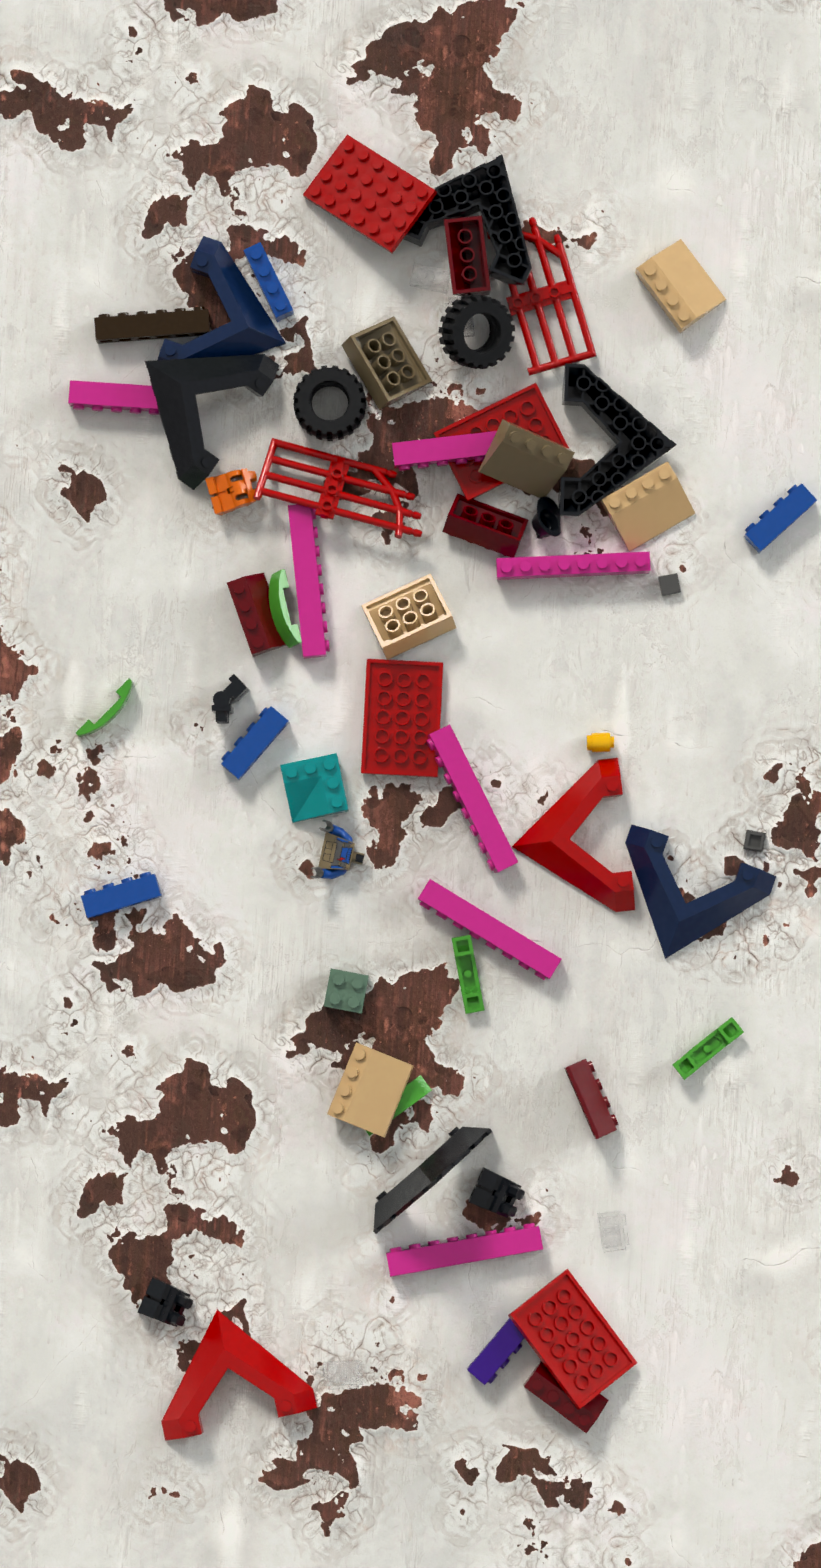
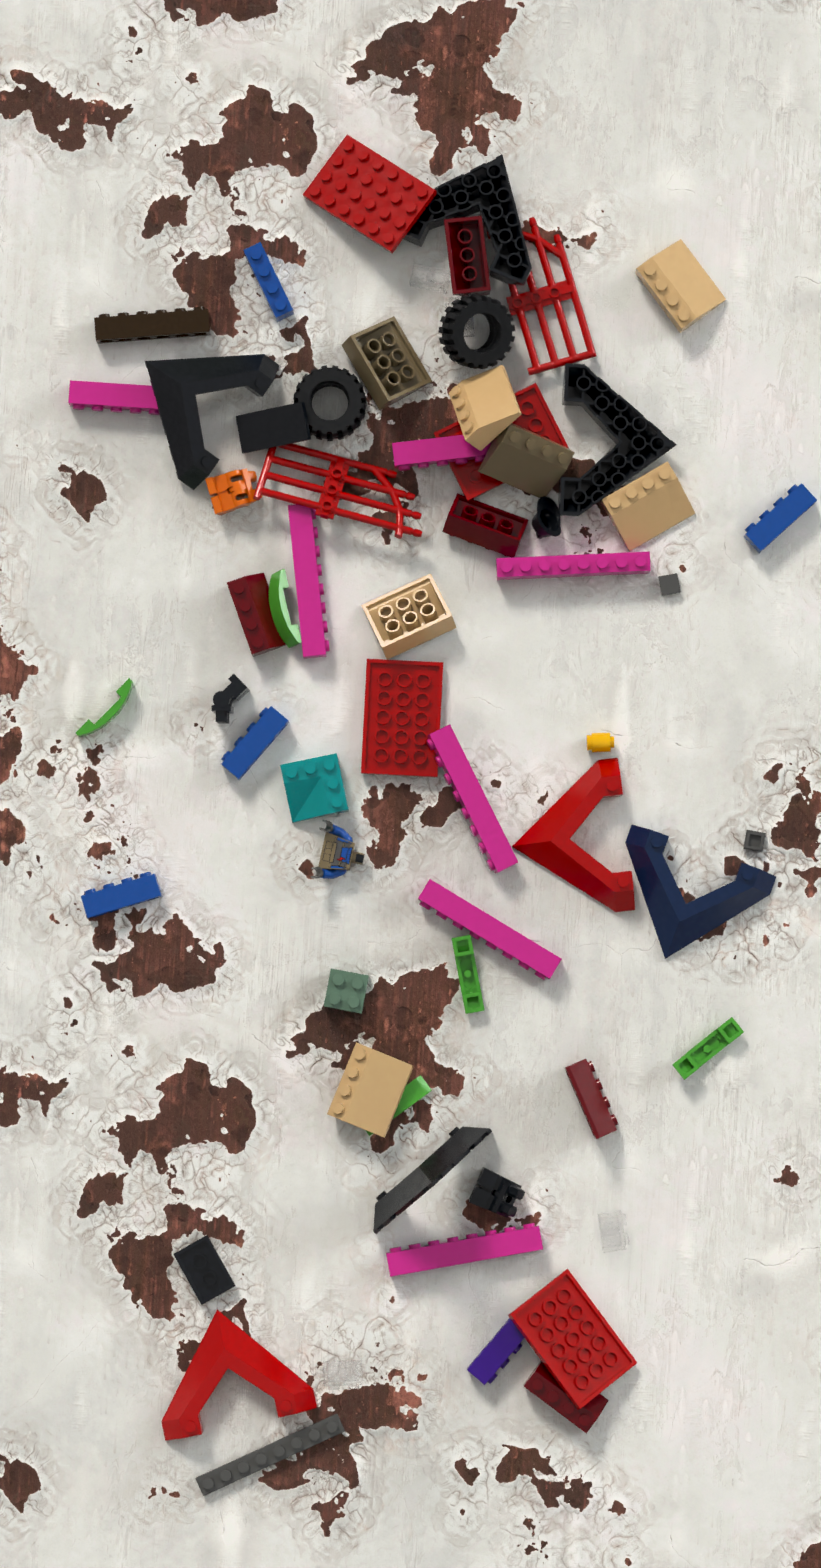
(172, 1306): black hips -> none
(204, 1269): none -> black plate
(249, 325): dark blue wedge -> none
(270, 1454): none -> dark grey plate
(273, 427): none -> black tile
(485, 406): none -> tan slope

